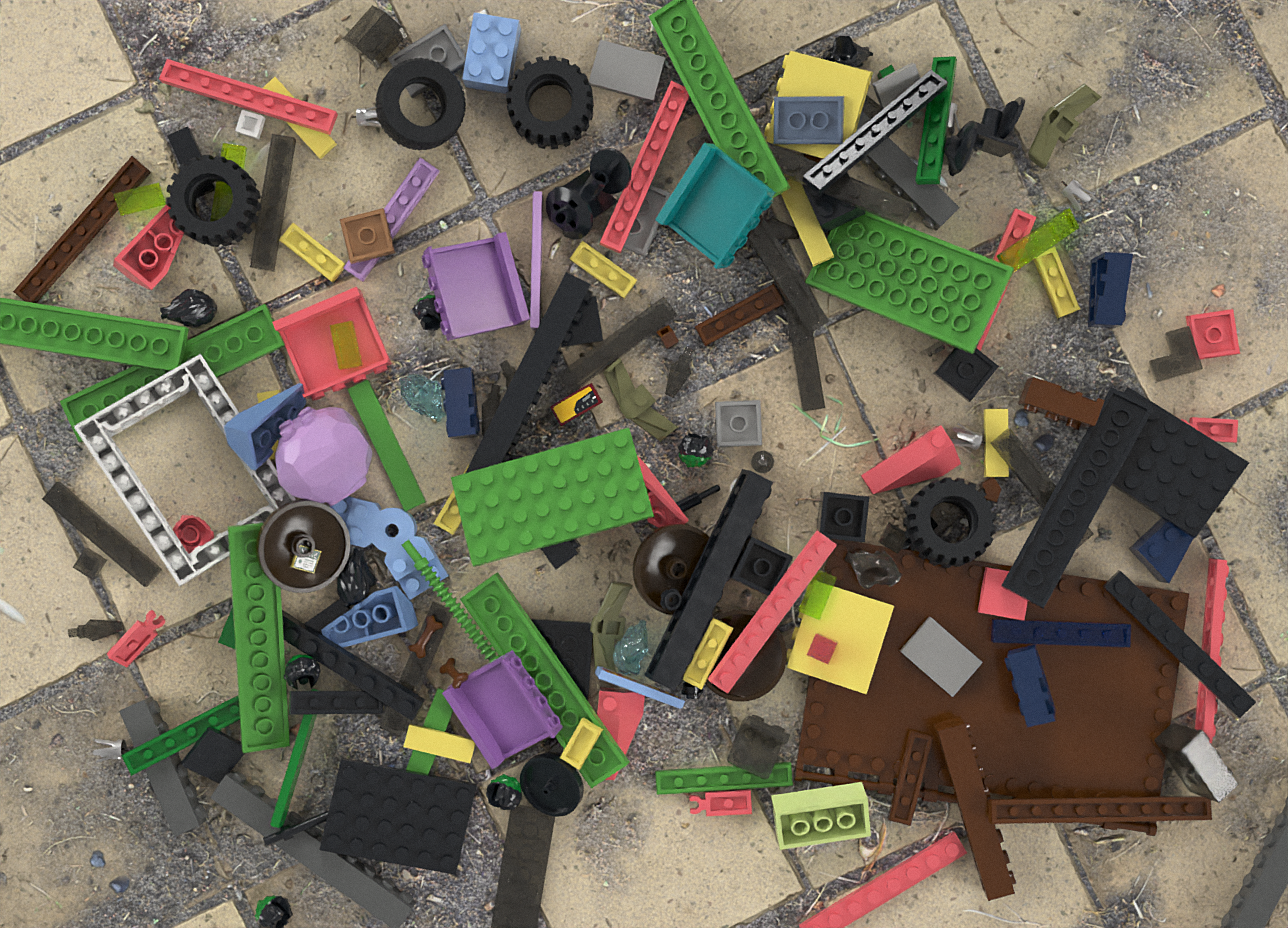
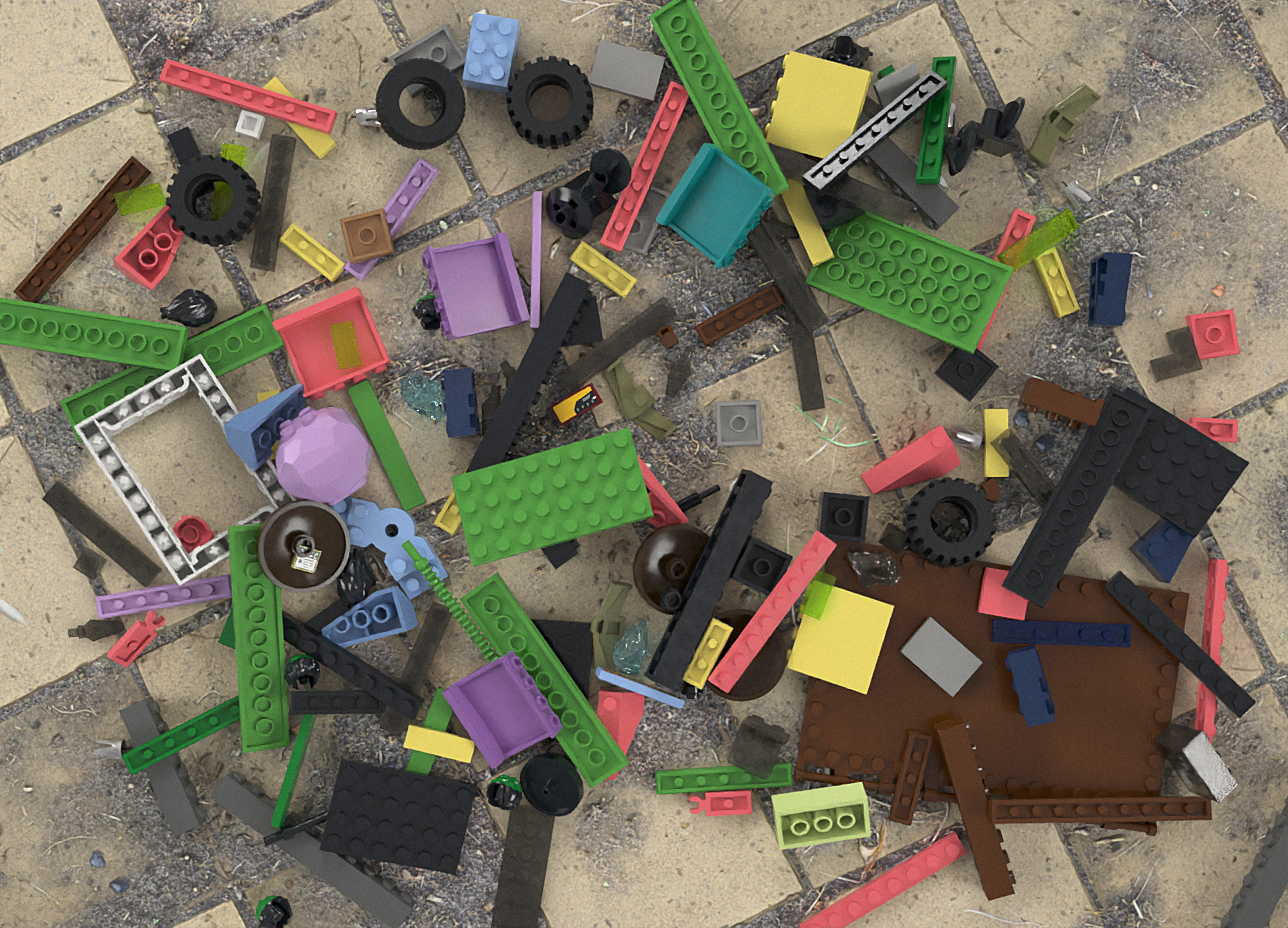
(163, 596): none -> lavender tile
(213, 755): black tile -> none
(375, 36): clear smoke slope -> none
(431, 626): reddish brown piece -> none
(449, 668): reddish brown piece -> none
(581, 743): light yellow tile -> none
(695, 450): black piece -> none
(762, 461): clear smoke tile -> none
(809, 120): sand blue tile -> none
(822, 648): clear pink brick -> none

